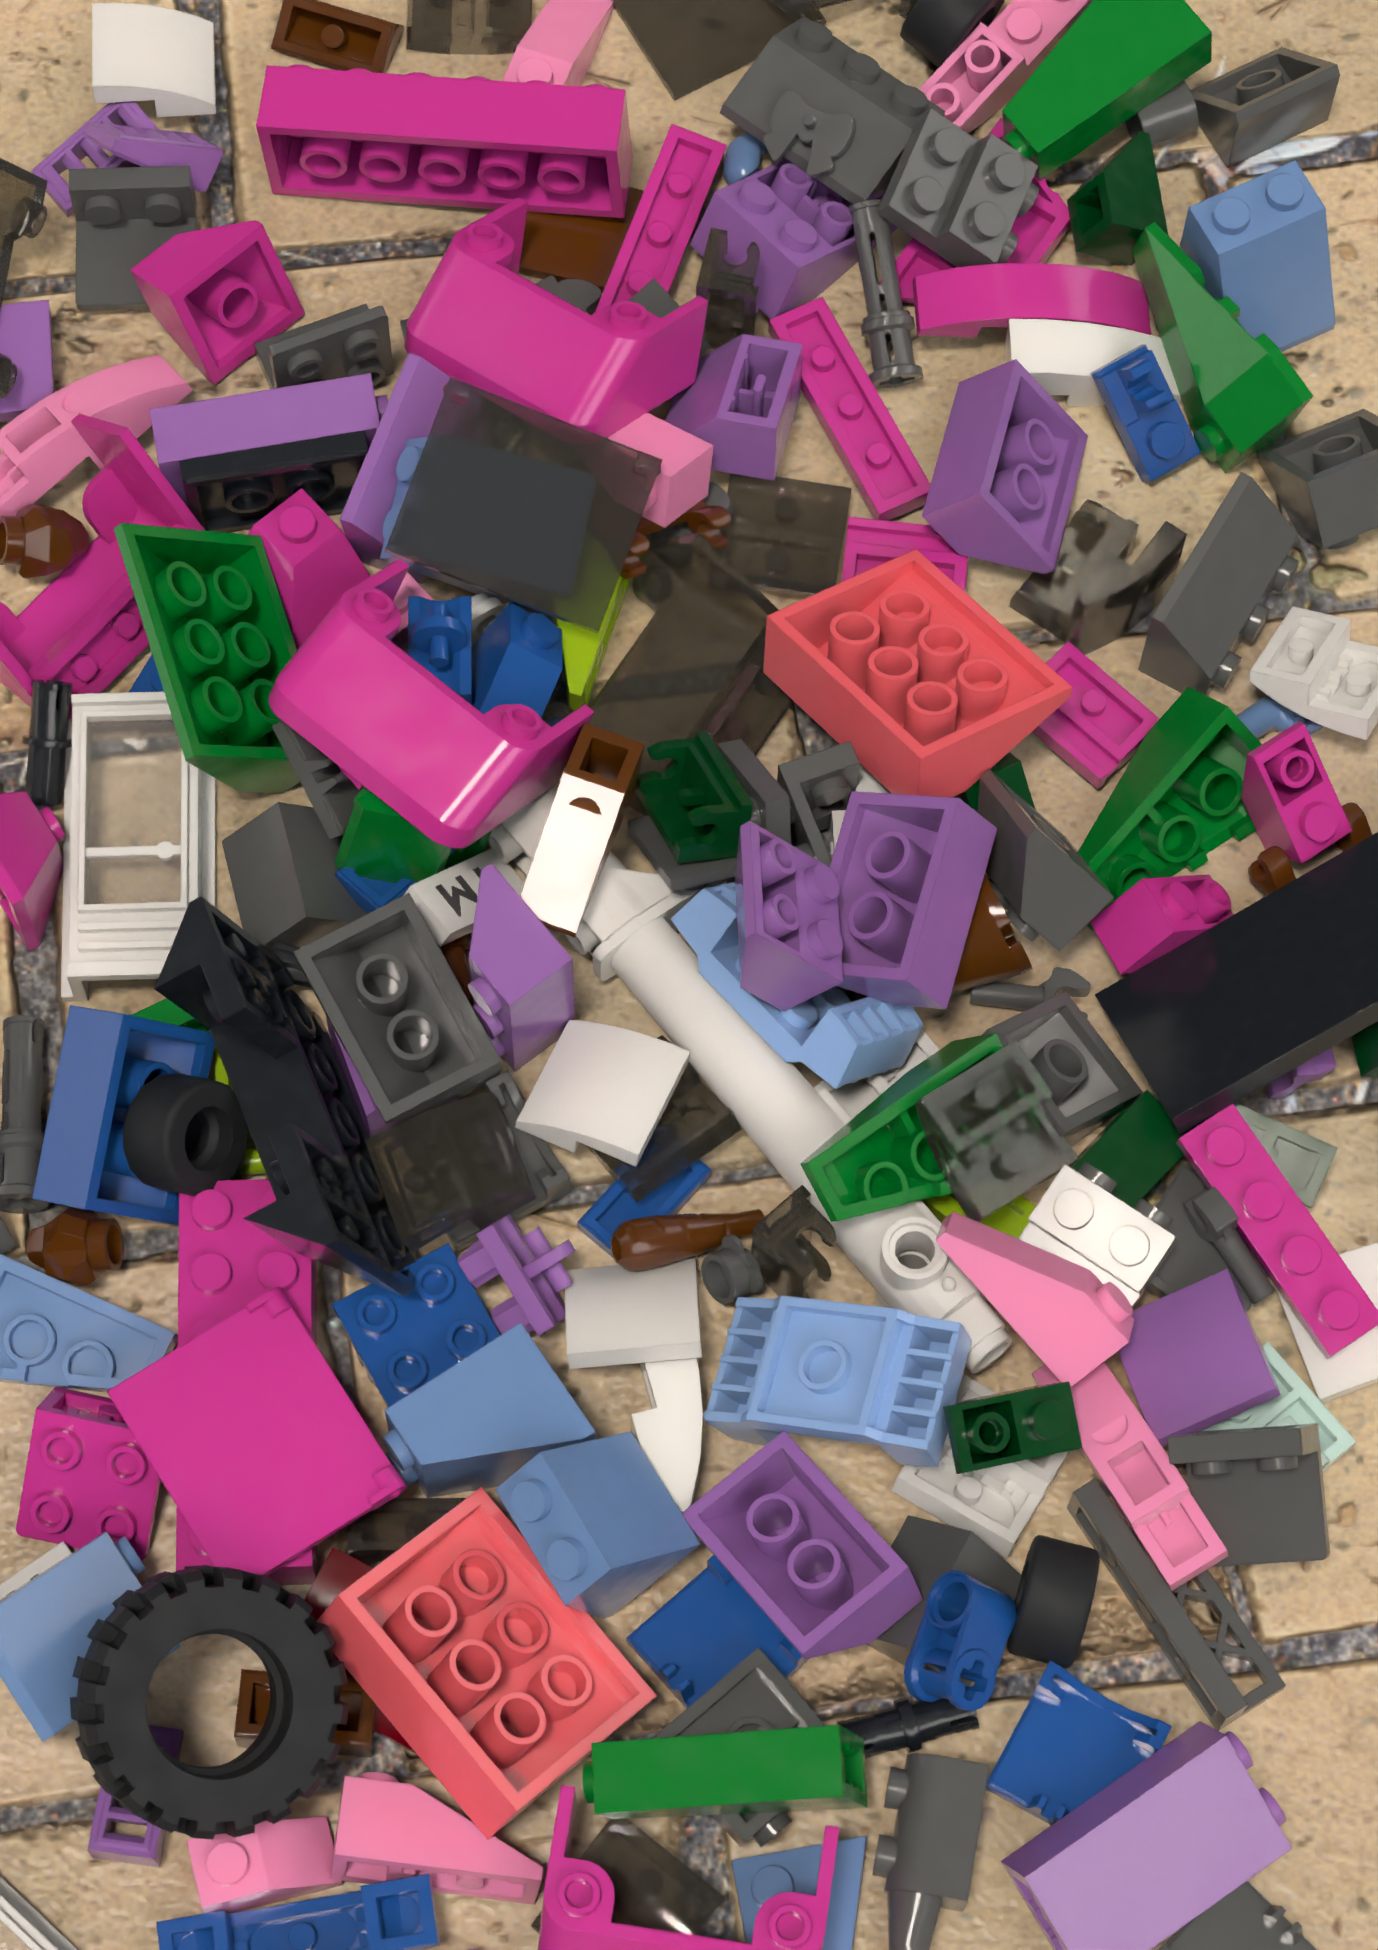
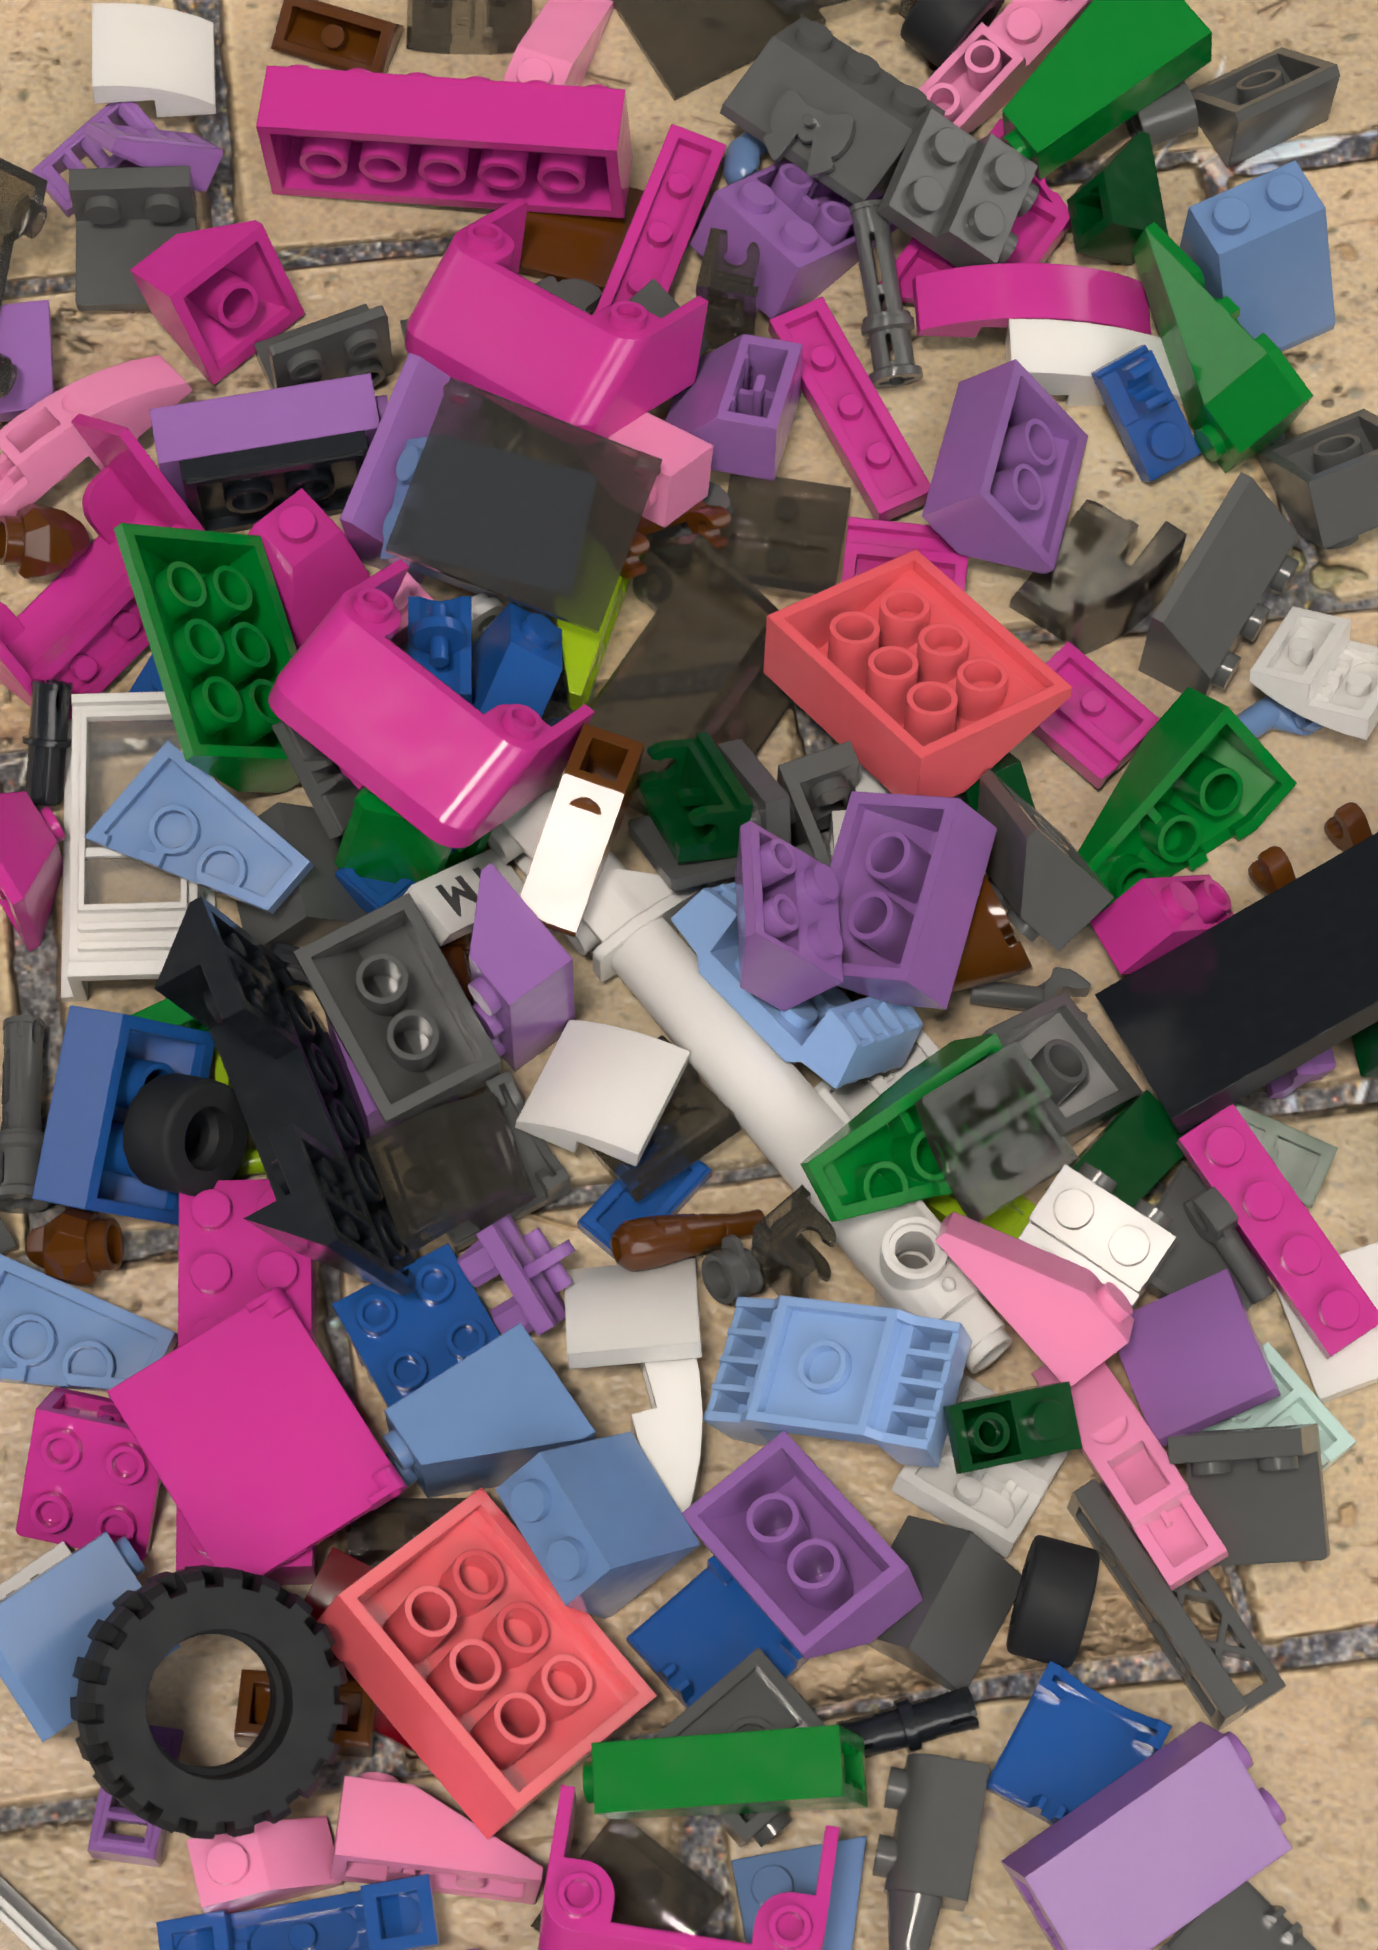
(200, 833): none -> medium blue wing
(961, 1636): blue piece -> none
(1292, 796): dark pink slope -> none

